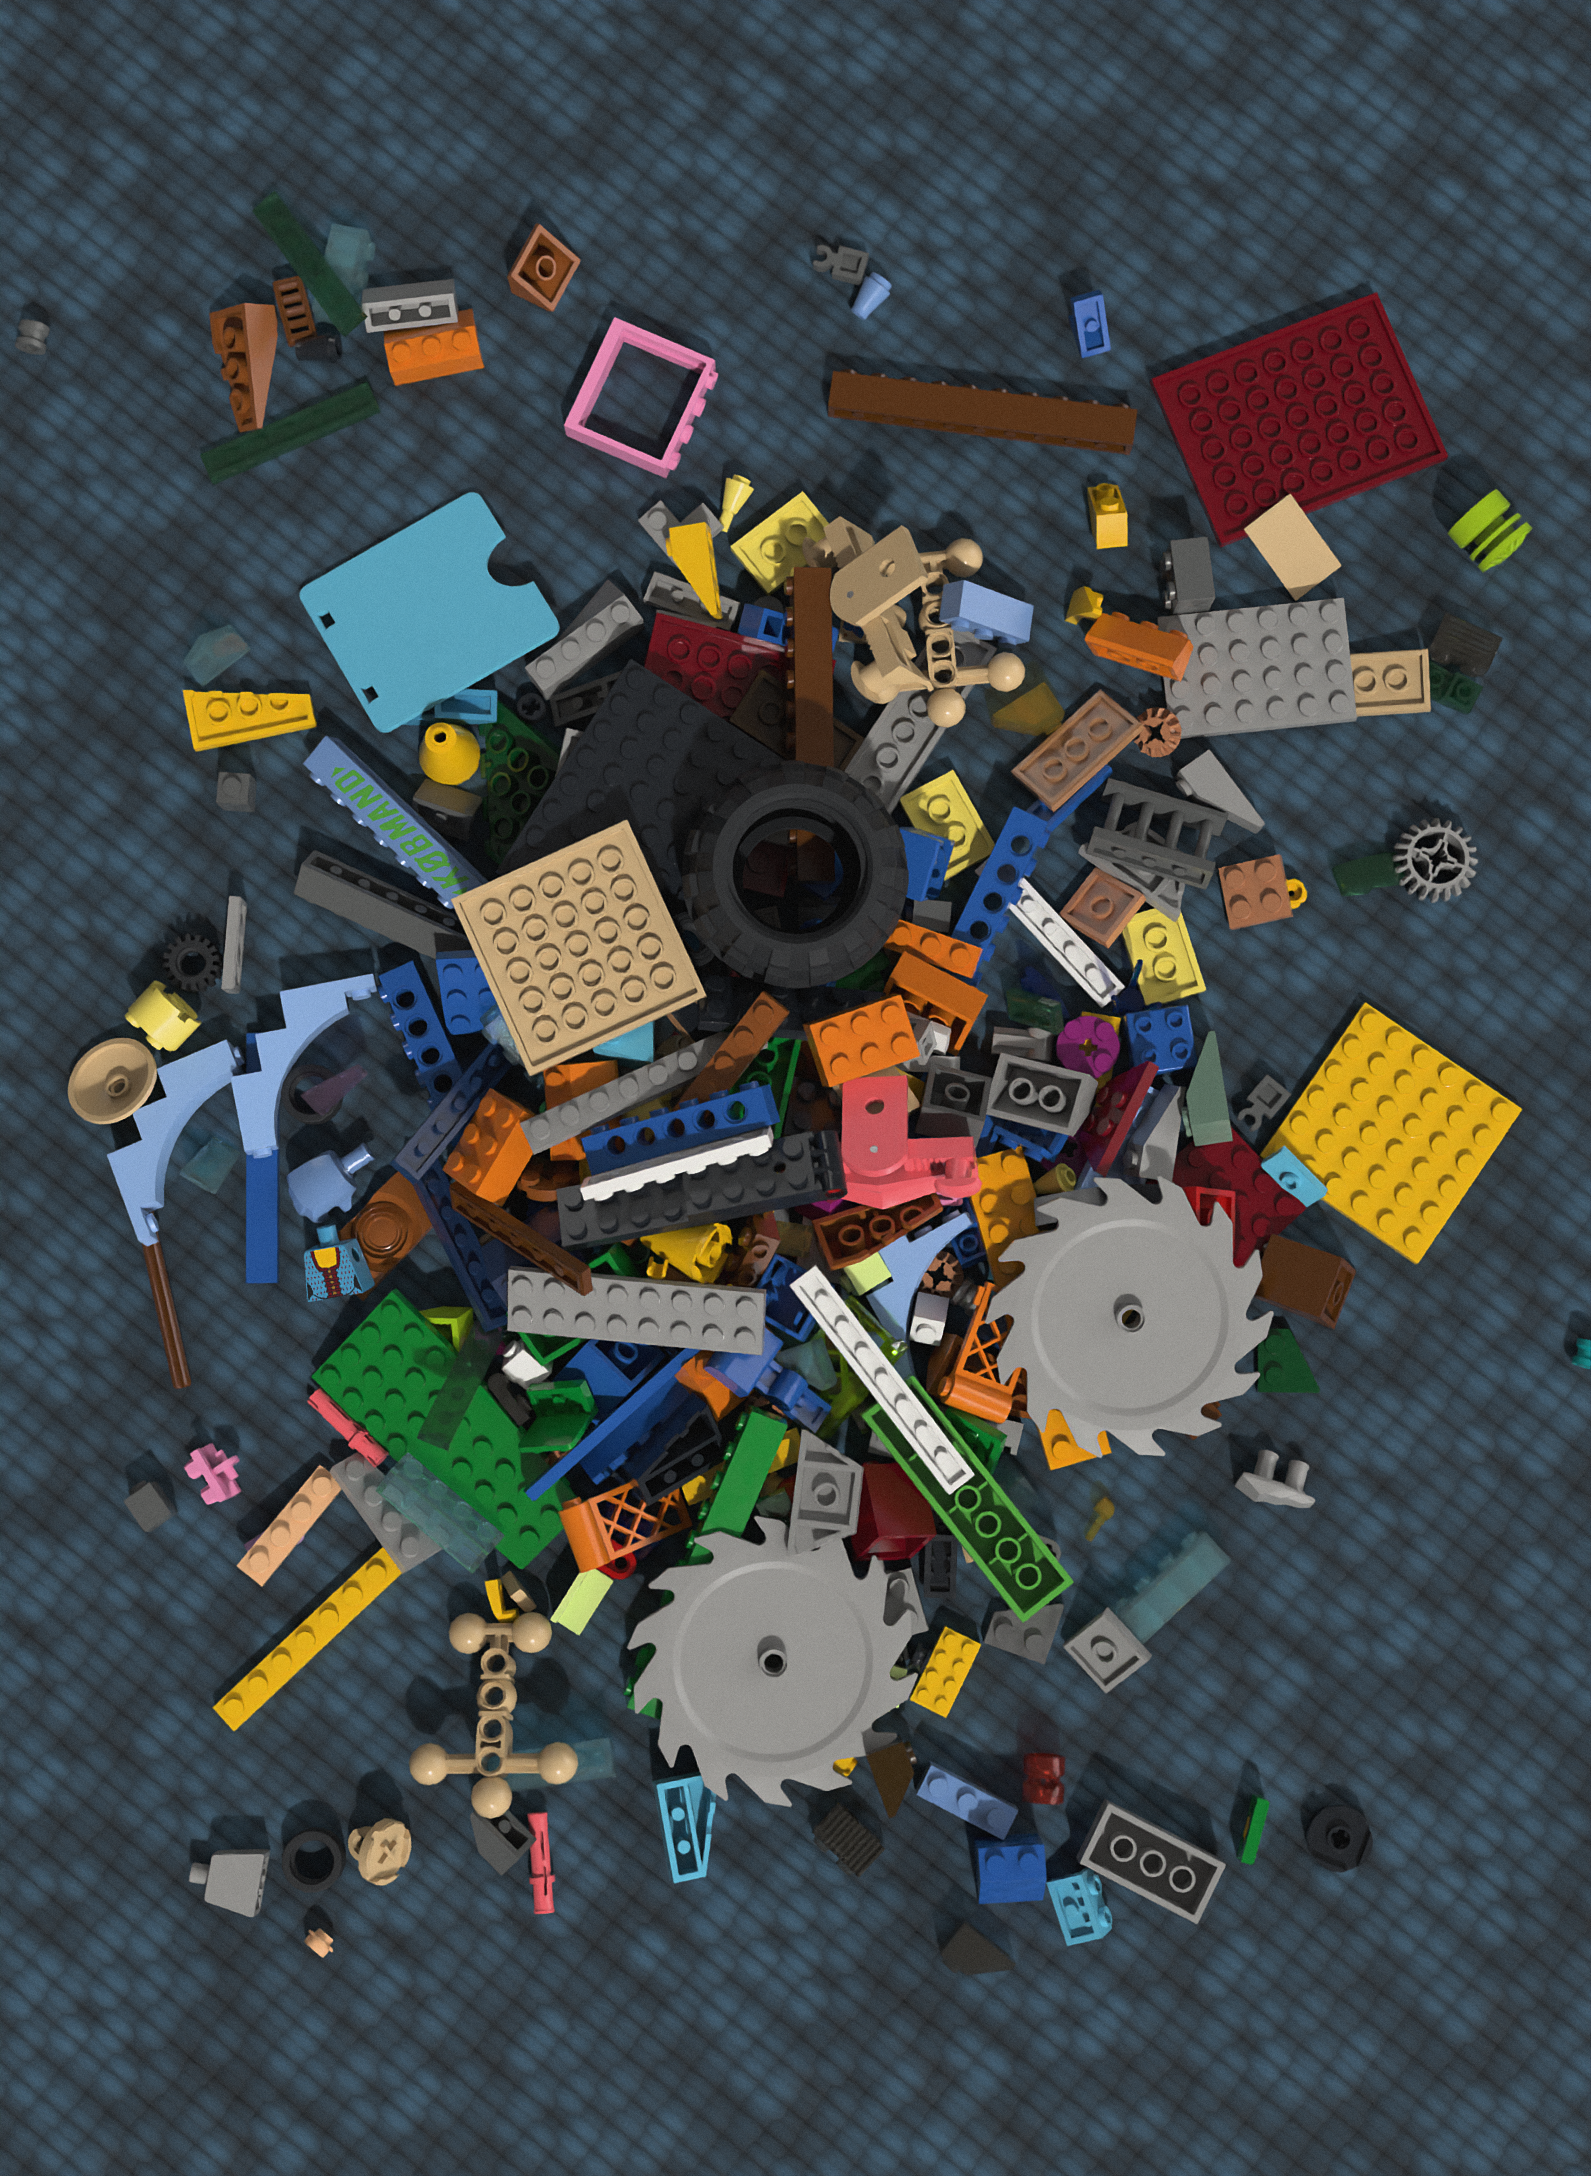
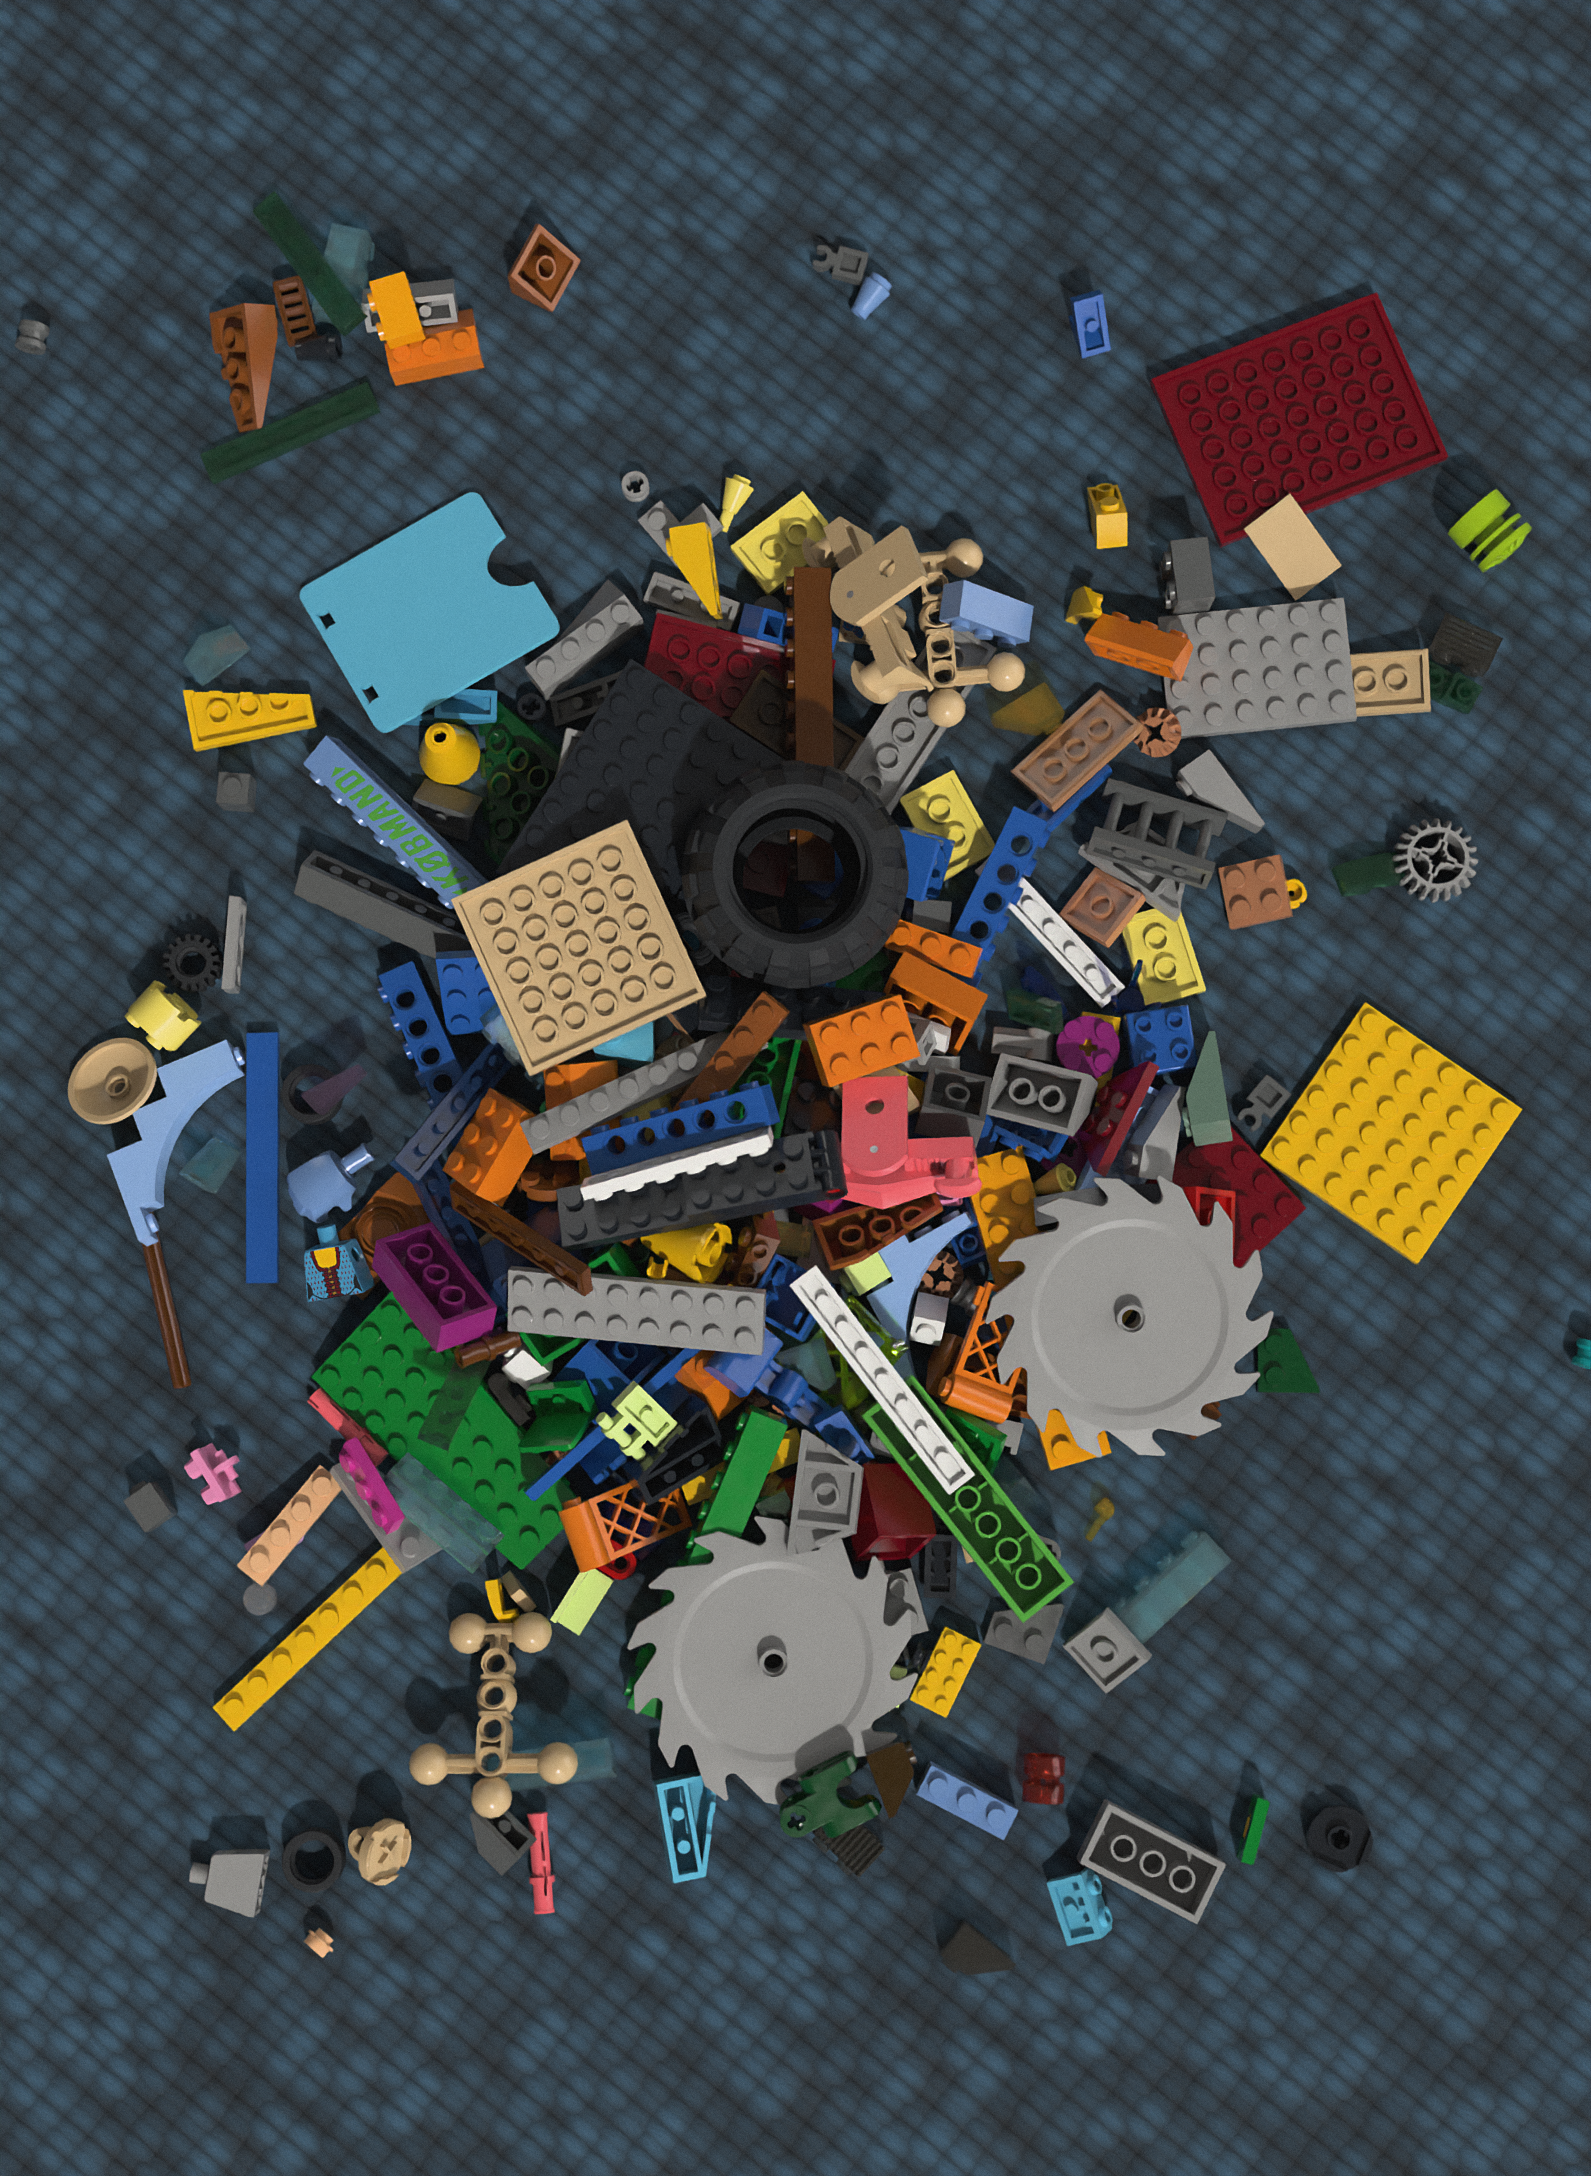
(260, 1599): none -> clear tile
(306, 1015): light blue arch -> none
(371, 1486): none -> dark pink plate
(396, 310): none -> light orange brick
(434, 1287): none -> magenta brick
(487, 1348): none -> reddish brown pin
(624, 332): bright pink window -> none
(644, 488): none -> light grey bush
(644, 1414): none -> yellowish green plate
(821, 1803): none -> dark green piece
(844, 1435): none -> blue plate
(982, 412): reddish brown brick -> none
(1010, 1868): blue slope -> none
(1262, 1488): light grey connector -> none
(1294, 1176): medium azure plate -> none
(1304, 1280): reddish brown slope -> none

